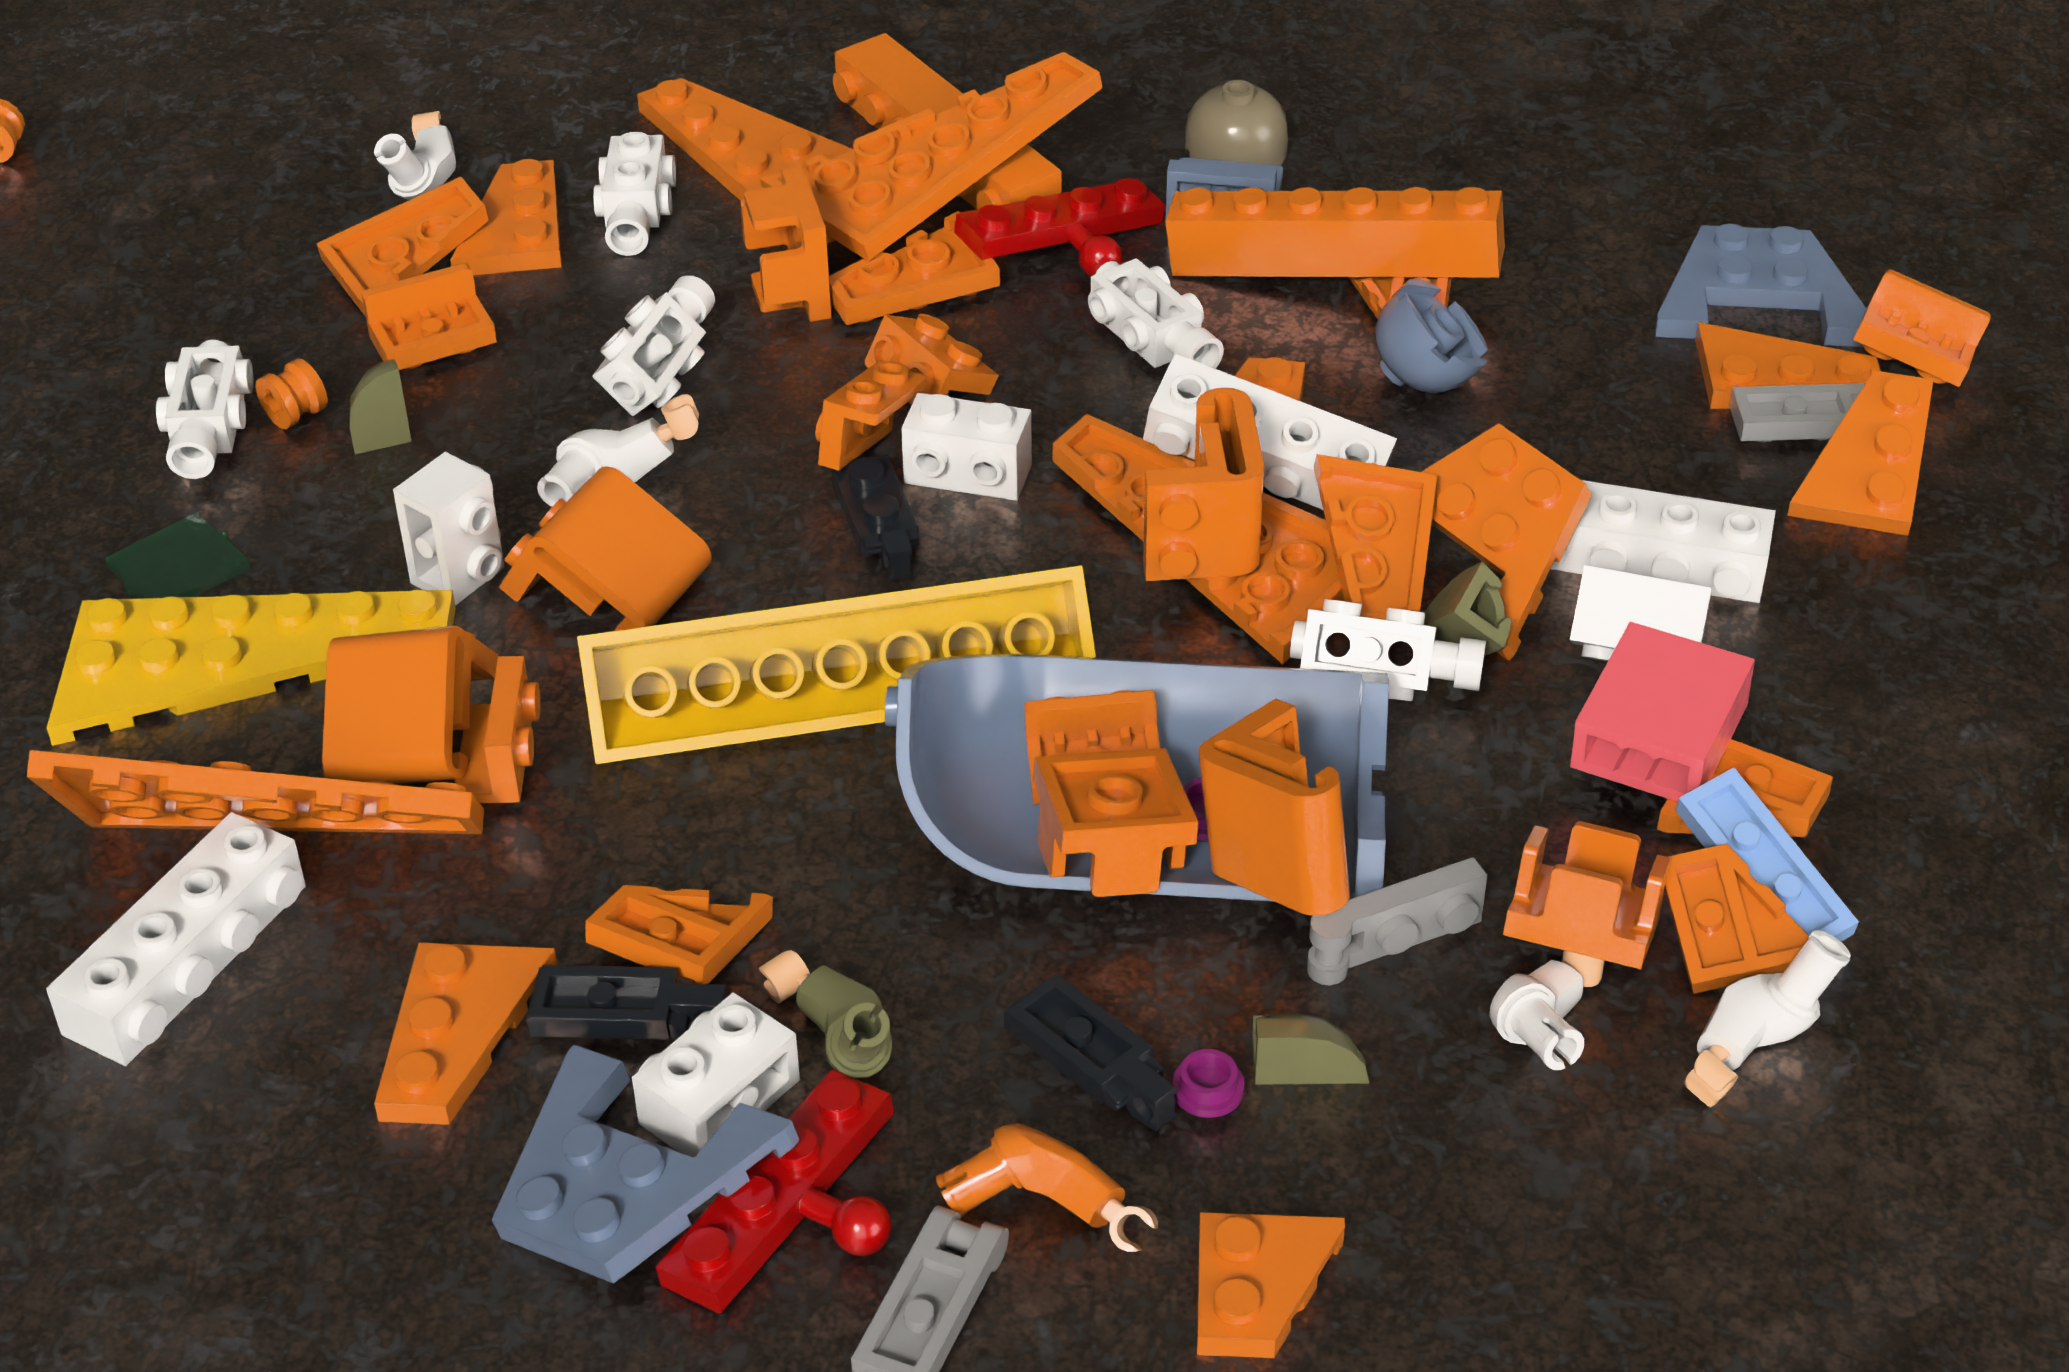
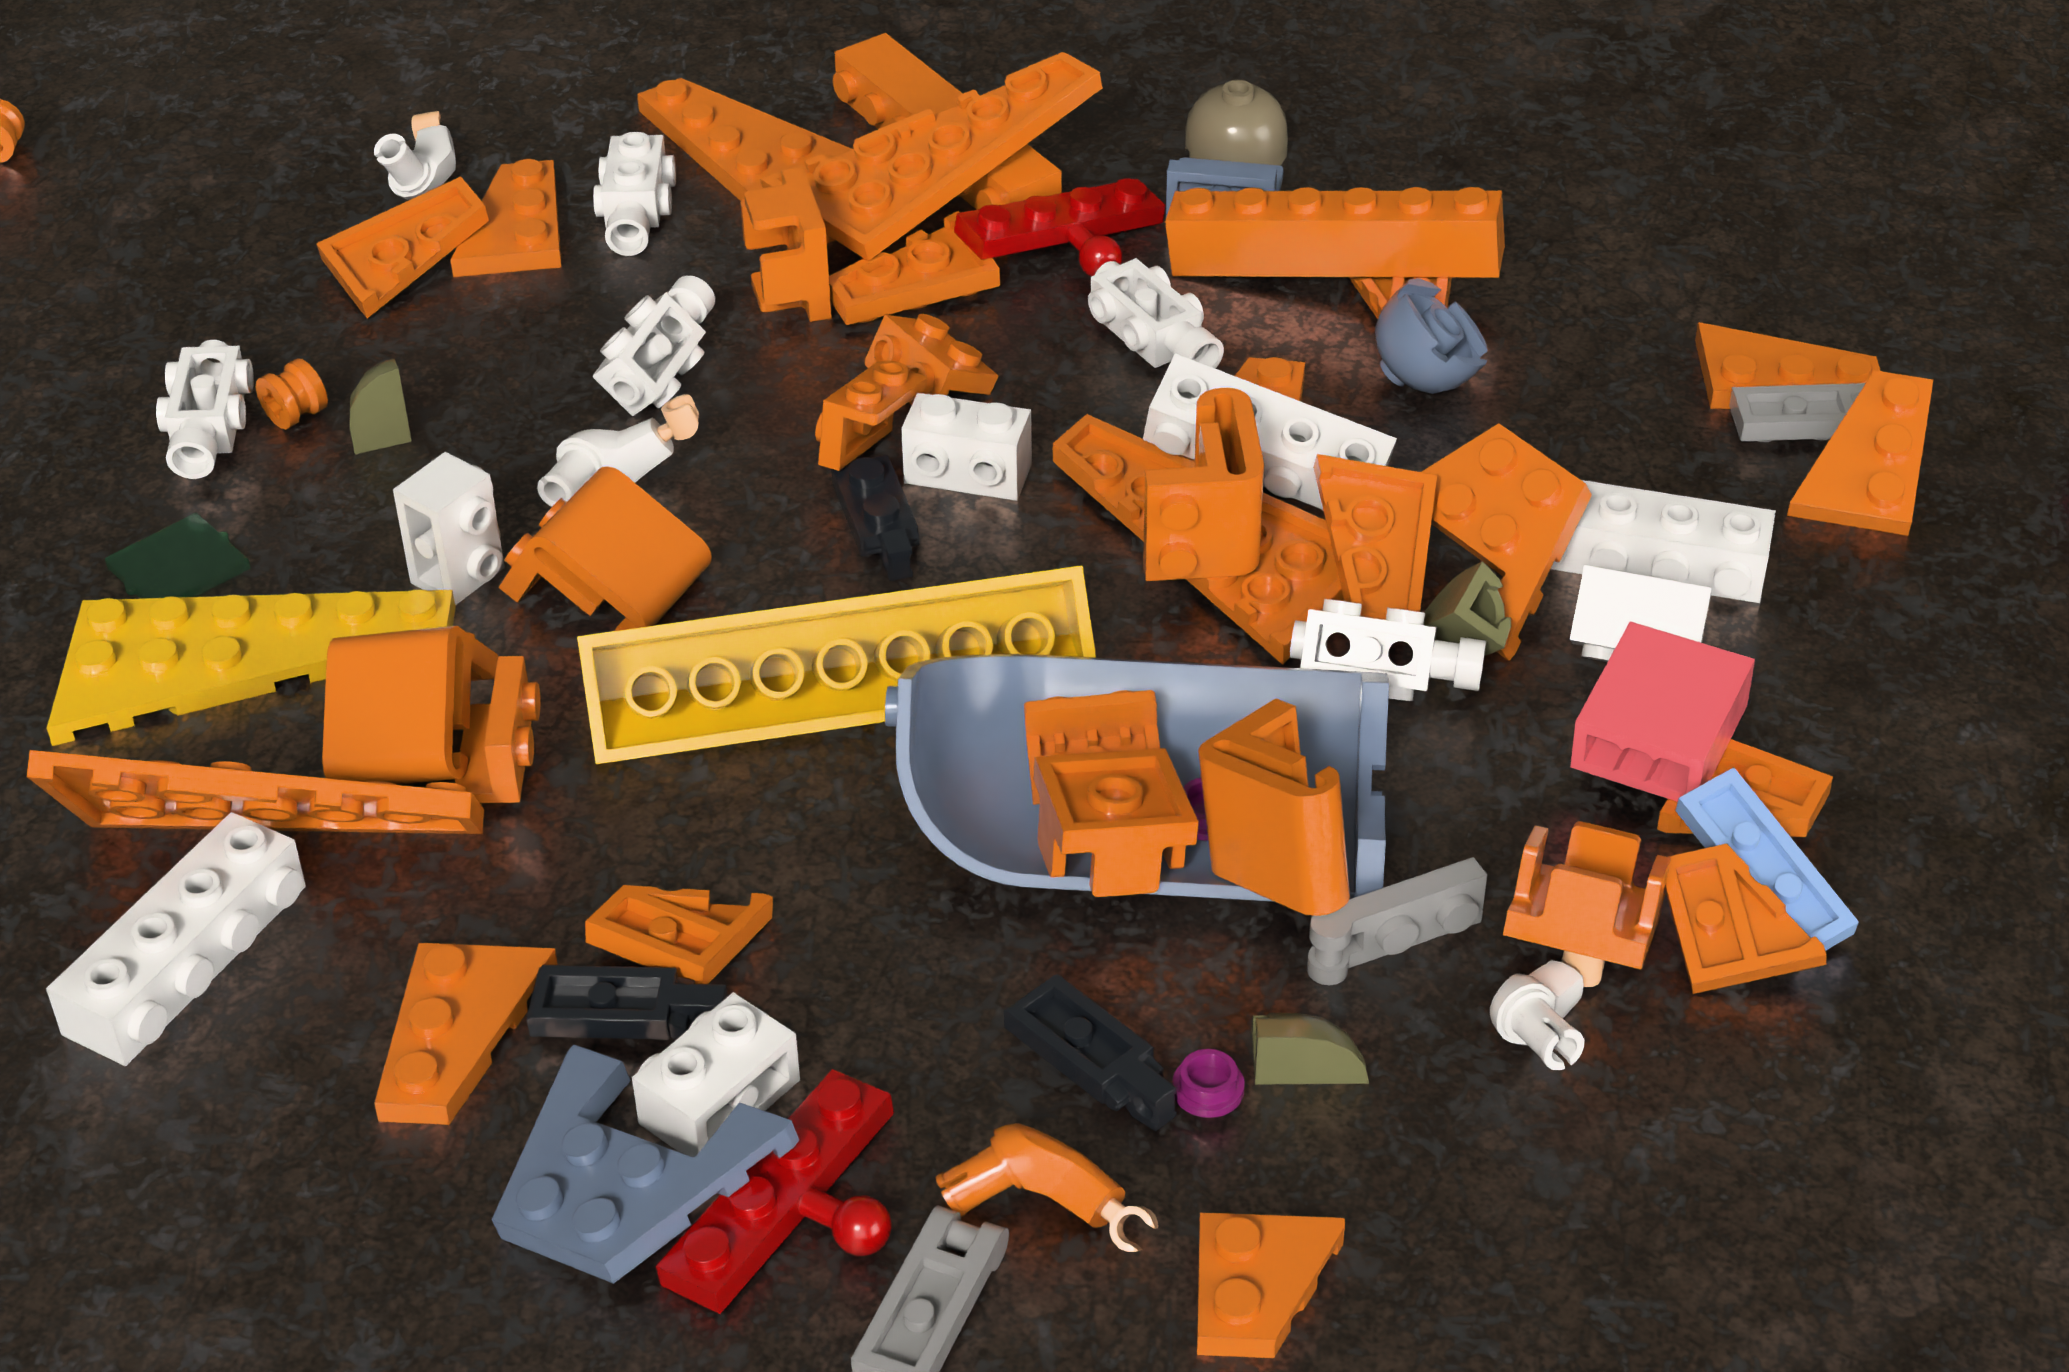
(427, 317): orange bracket -> none
(846, 1011): olive arm -> none
(1759, 270): sand blue wing -> none
(1763, 1013): white arm -> none
(1922, 328): orange bracket -> none

